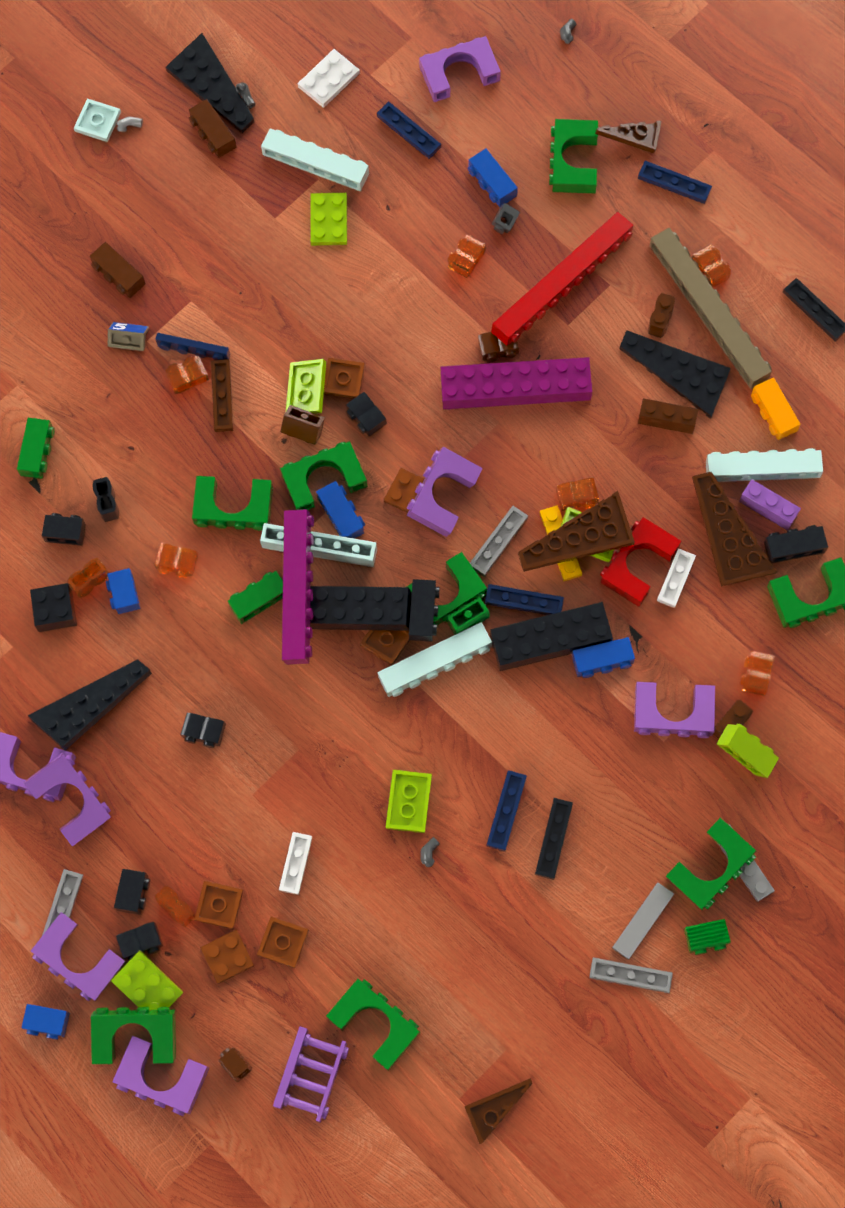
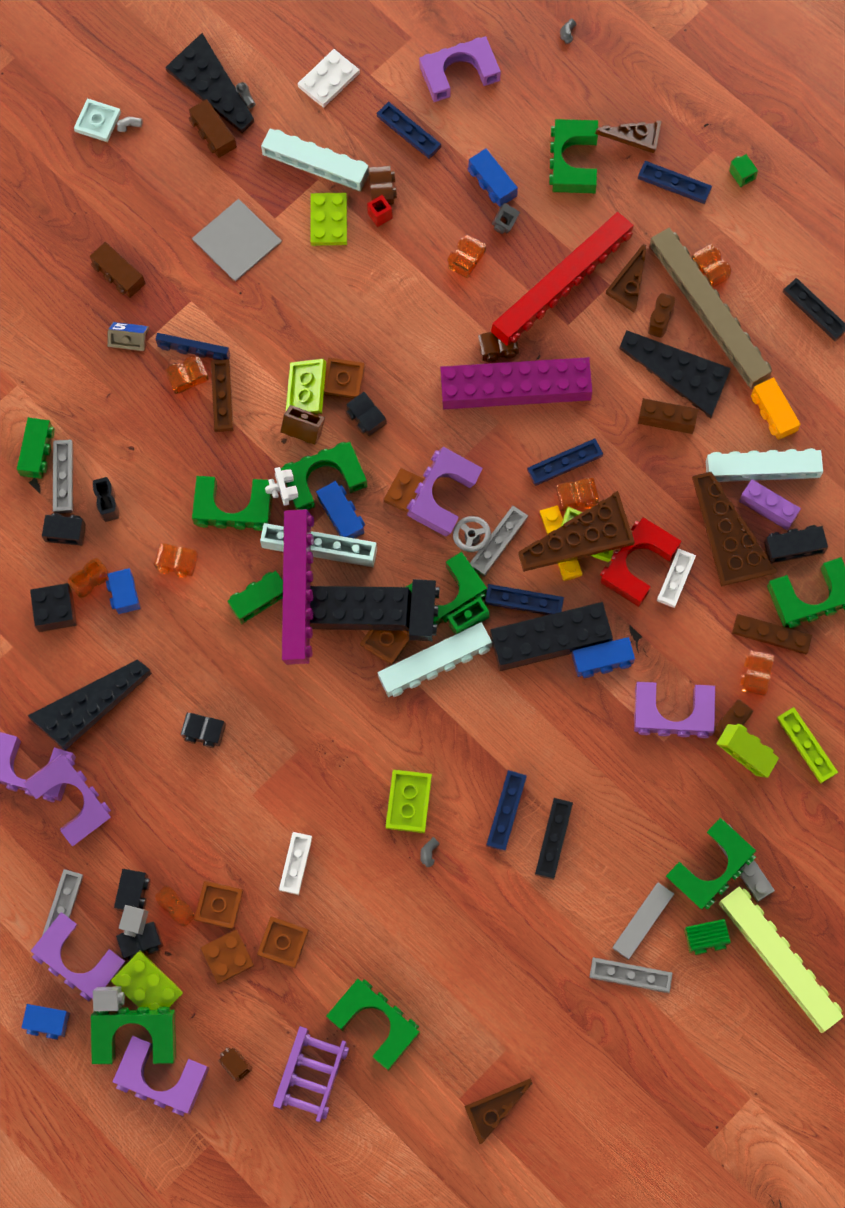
(63, 476): none -> light grey plate
(108, 998): none -> light grey brick
(133, 920): none -> light grey brick
(236, 240): none -> light grey piece
(286, 493): none -> white hips
(379, 211): none -> red brick
(381, 183): none -> reddish brown brick
(471, 541): none -> light grey piece
(565, 462): none -> dark blue plate
(627, 284): none -> reddish brown wing
(743, 170): none -> green brick
(772, 634): none -> reddish brown plate
(781, 960): none -> yellowish green brick
(807, 745): none -> lime plate

